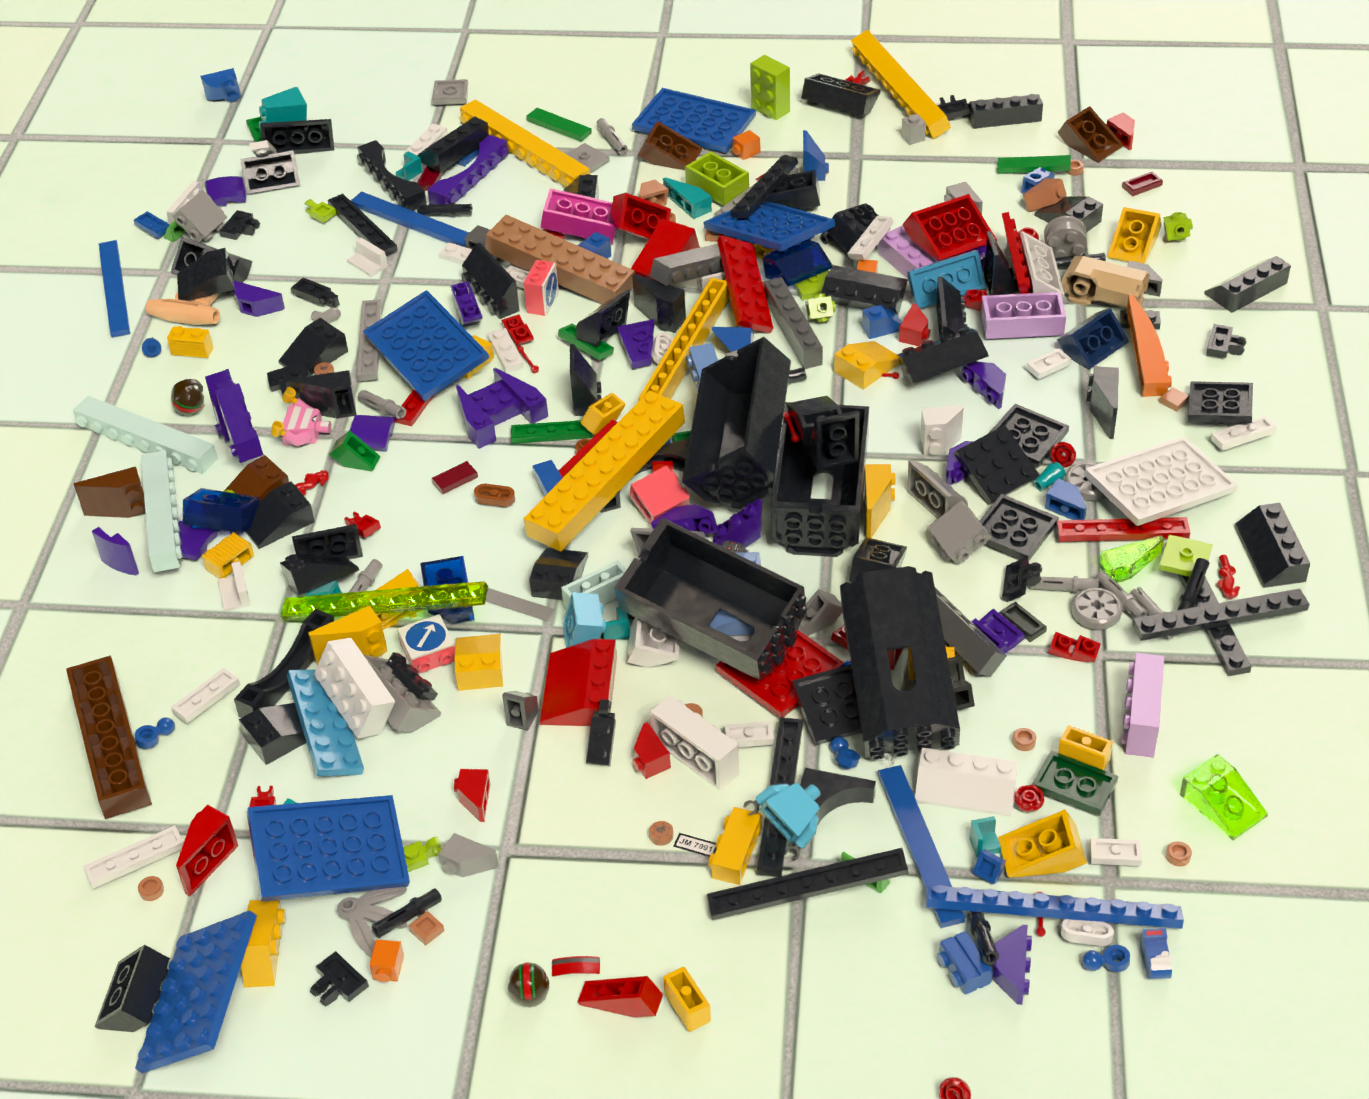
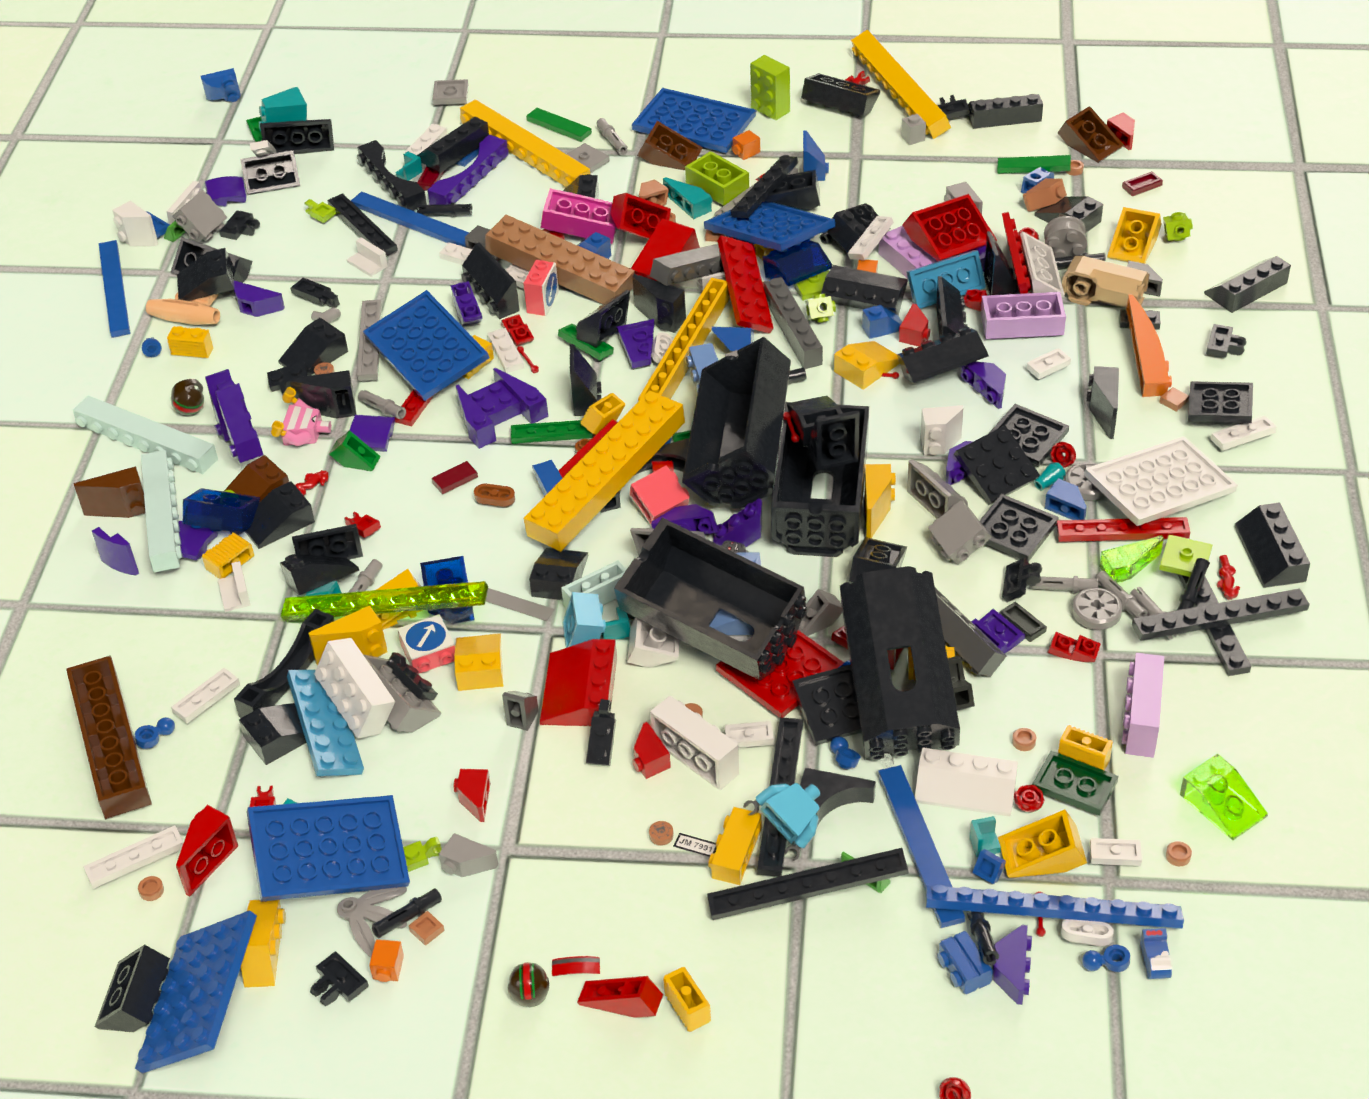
(134, 225): none -> white slope
(1094, 339): dark blue slope -> none

